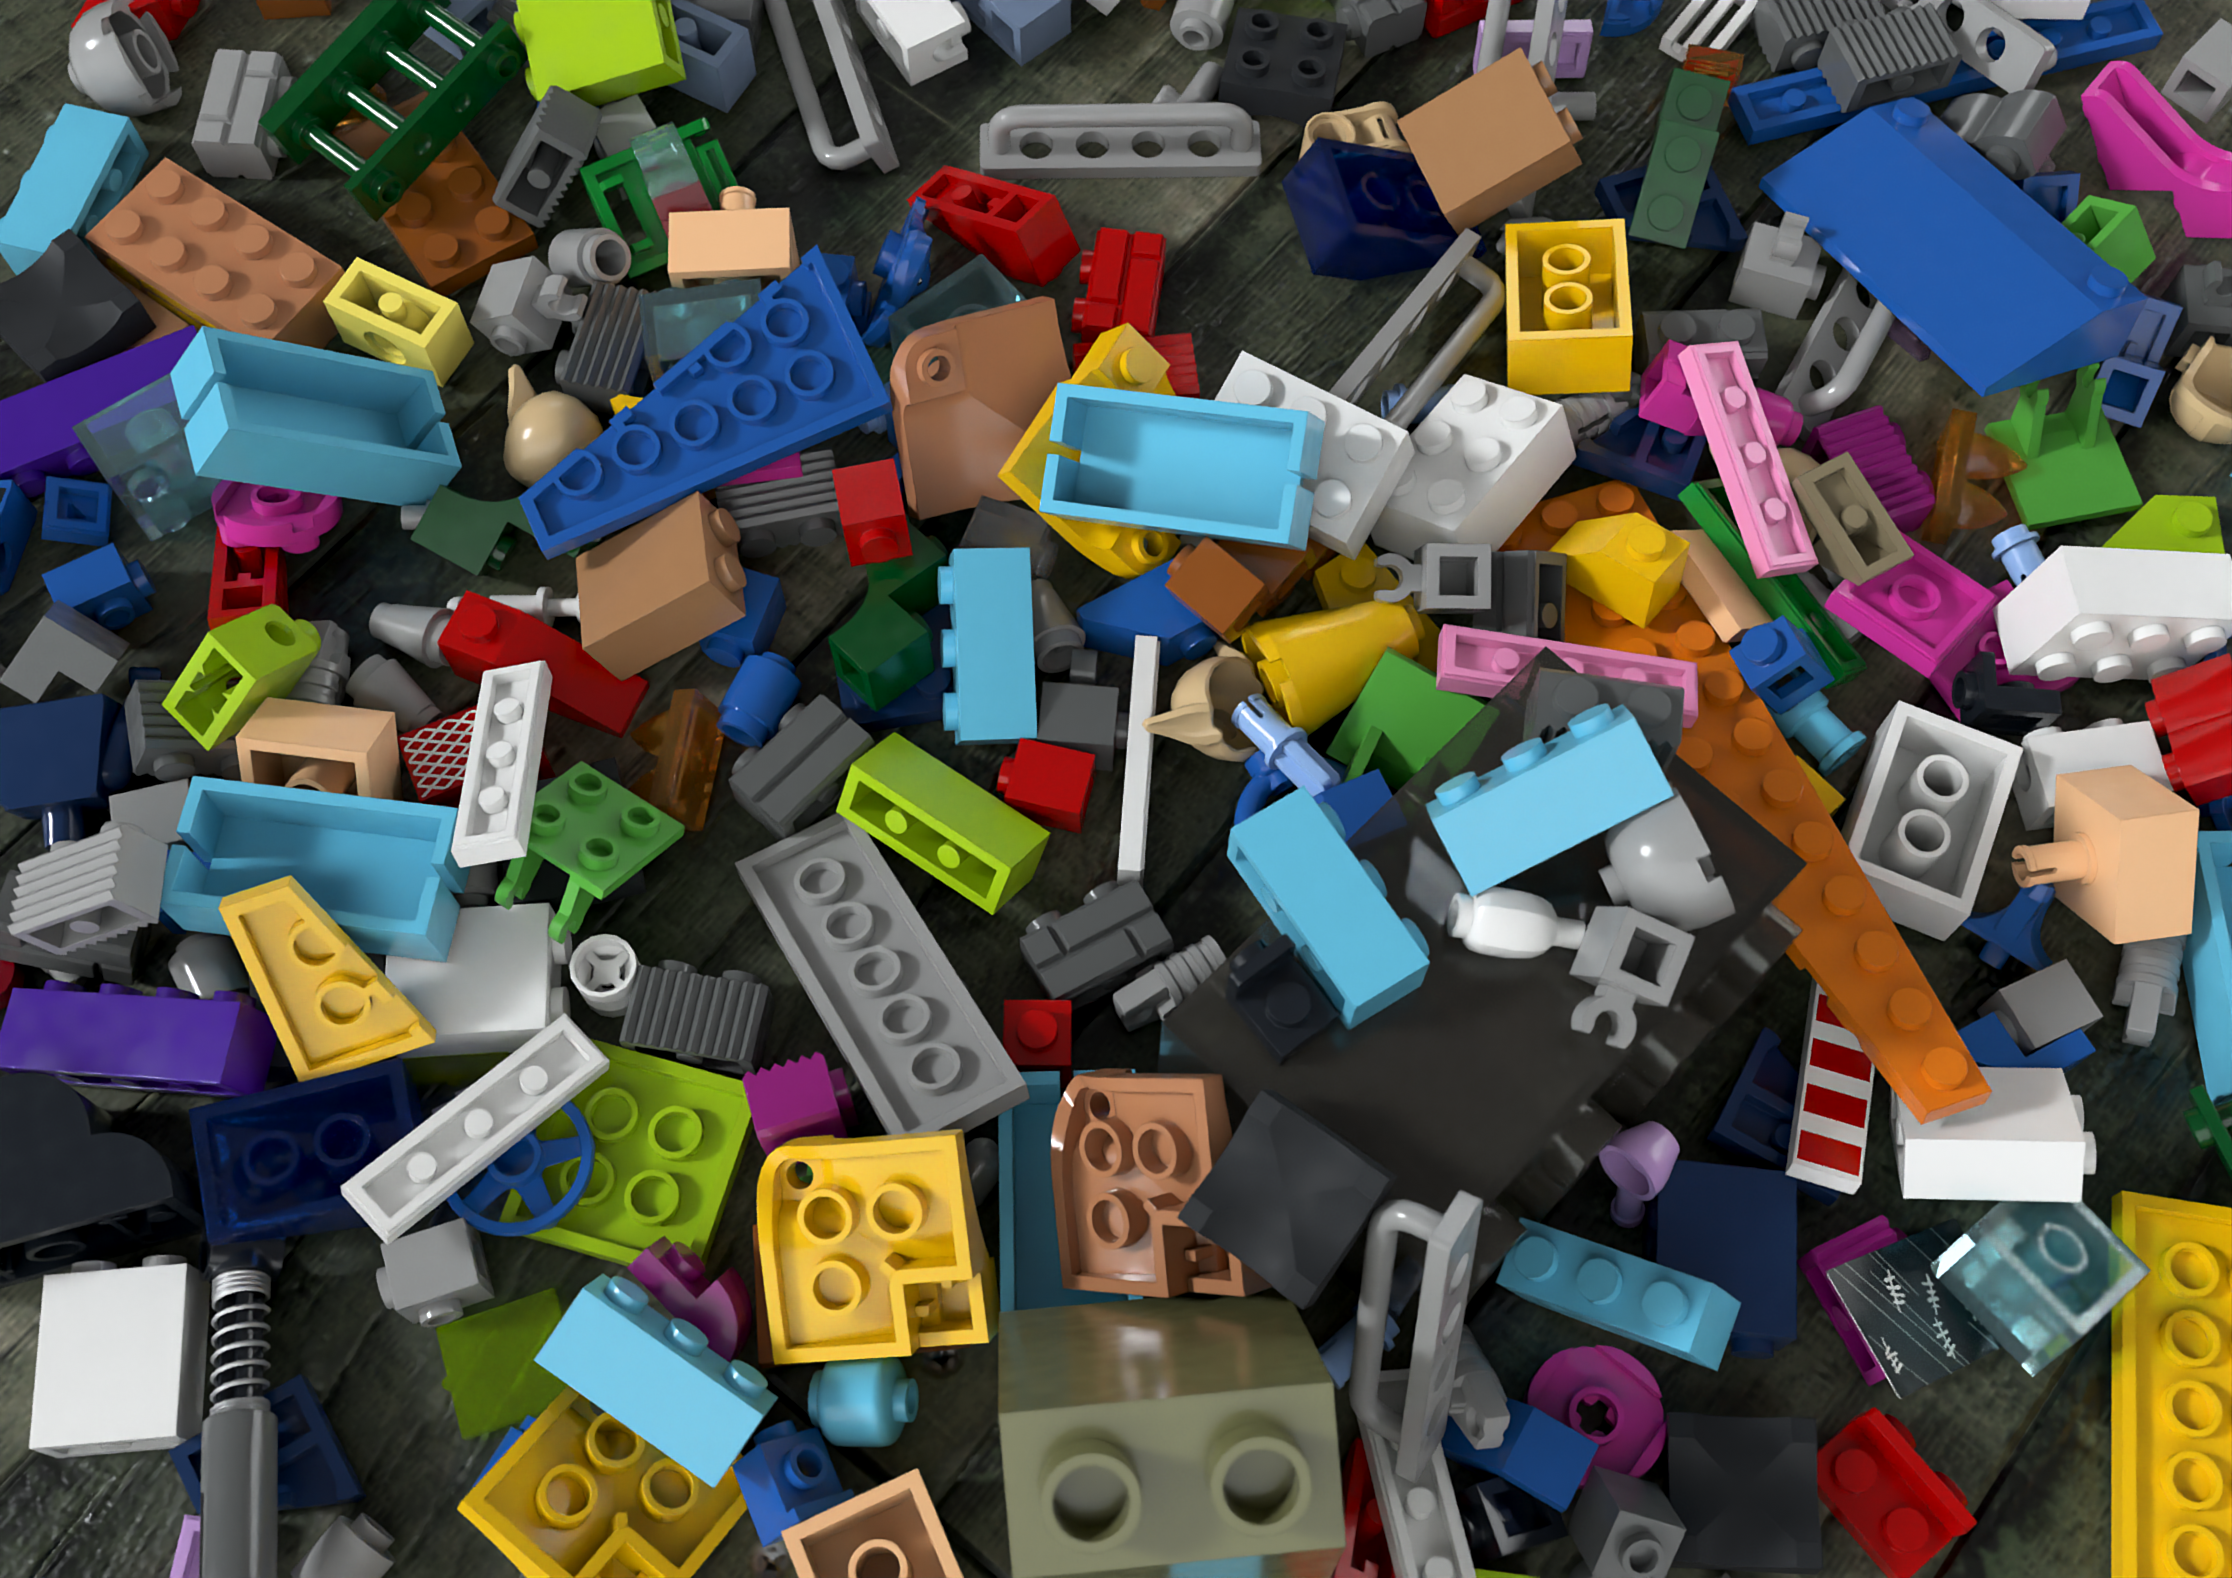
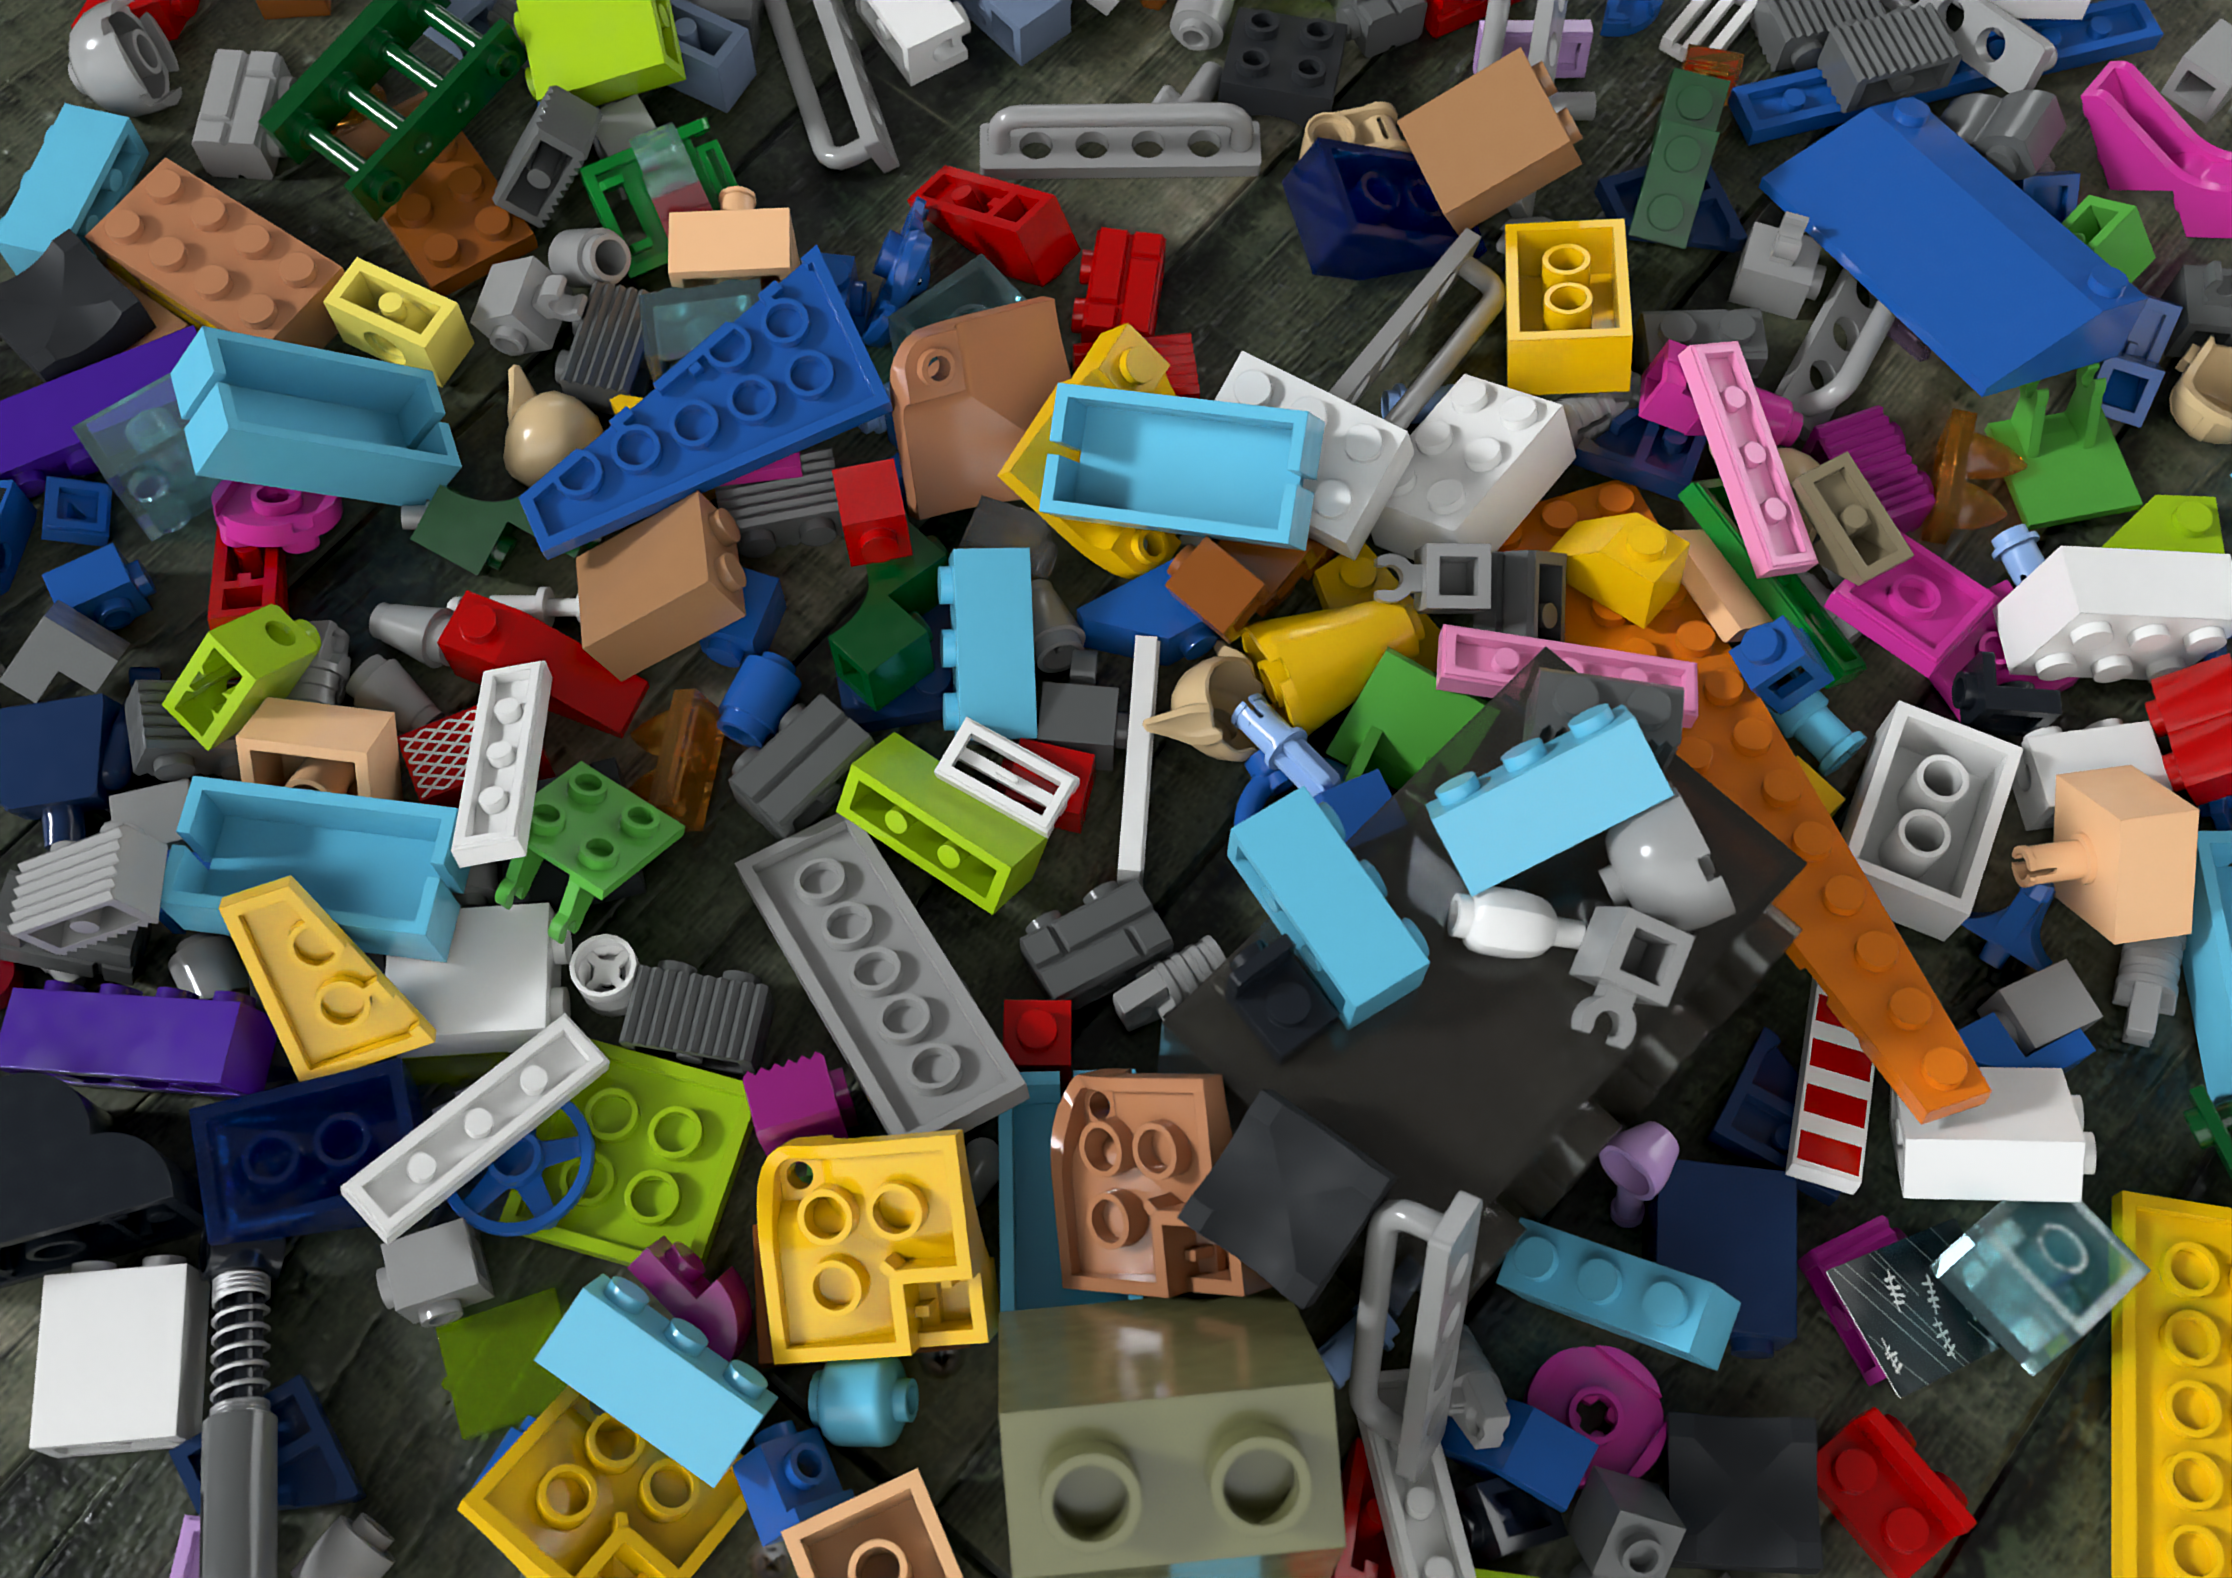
(1054, 804): none -> white tile

